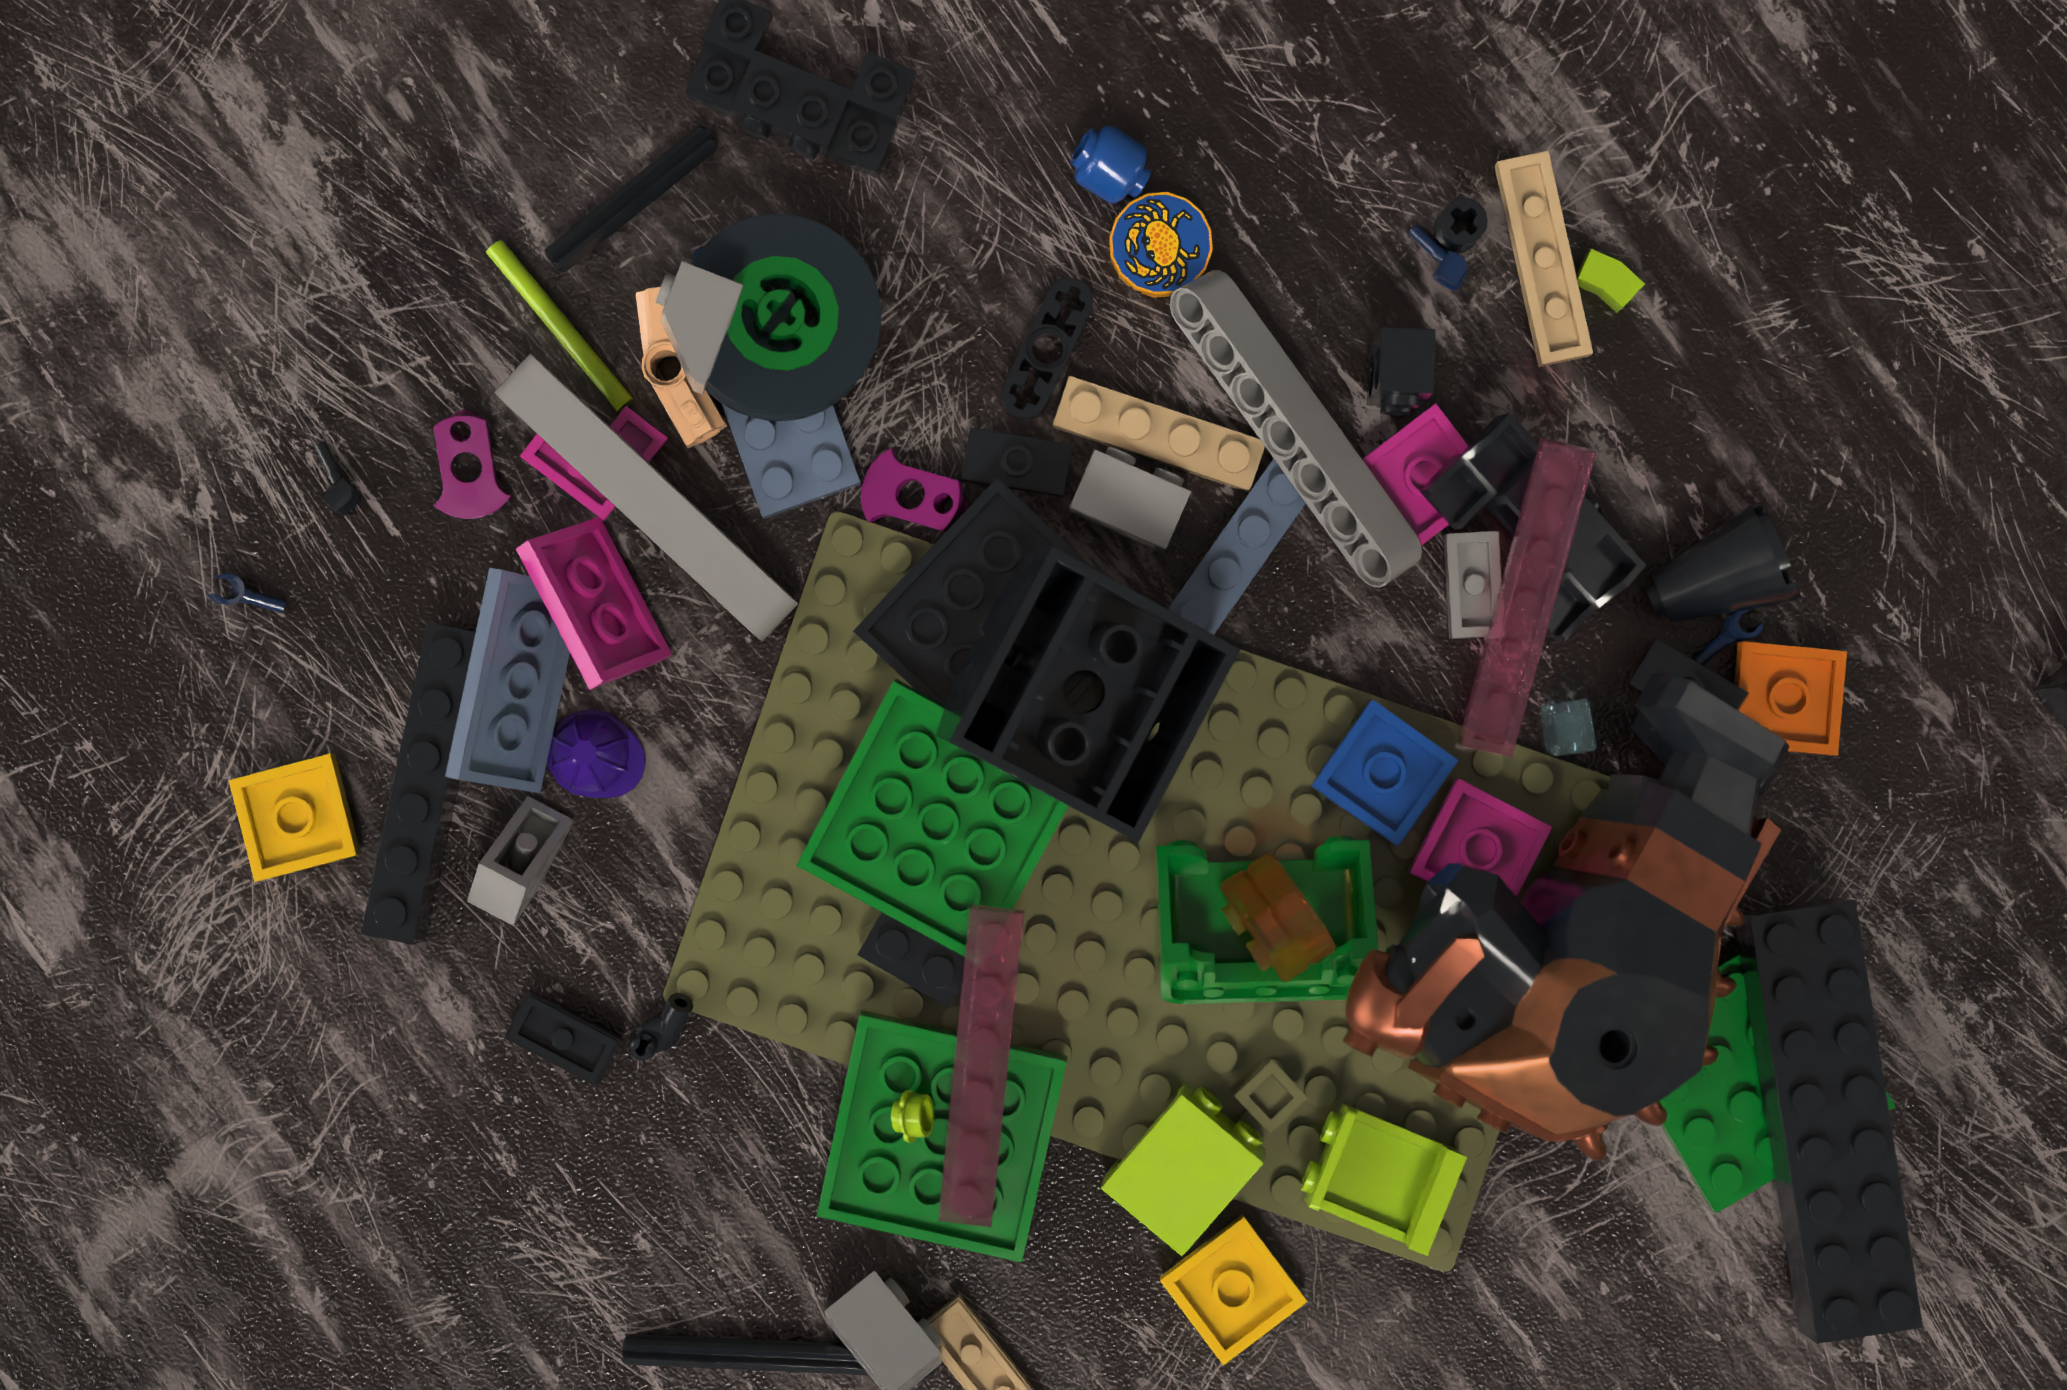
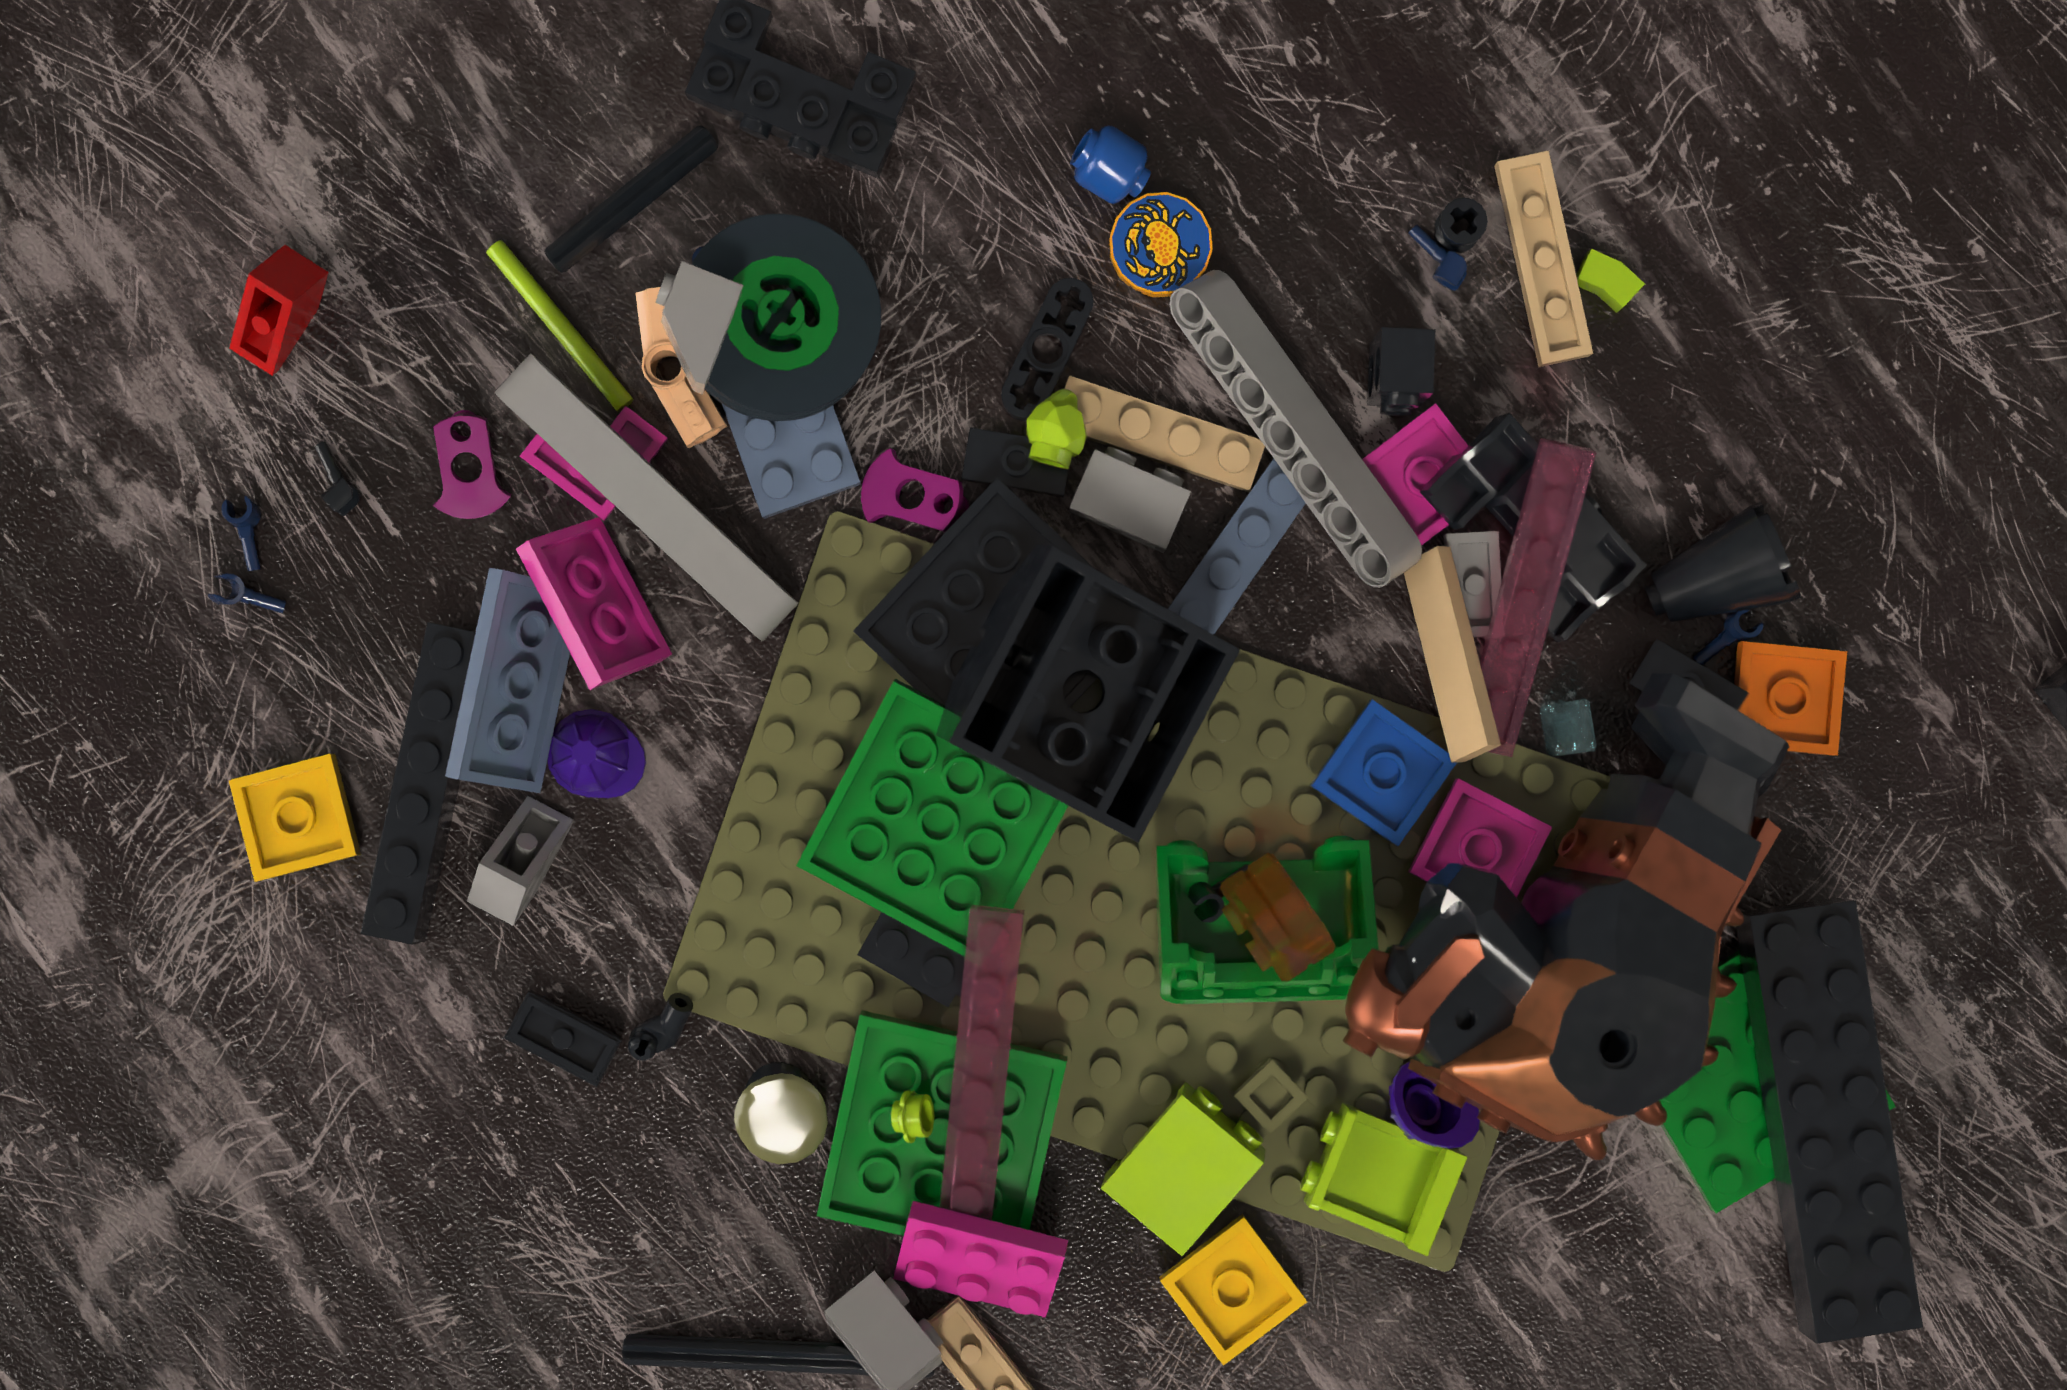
(245, 529): none -> dark blue hand
(277, 308): none -> red slope
(780, 1114): none -> piece
(980, 1259): none -> dark pink plate
(1056, 430): none -> lime rock
(1212, 907): none -> black hand
(1426, 1115): none -> dark purple piece
(1451, 656): none -> tan tile

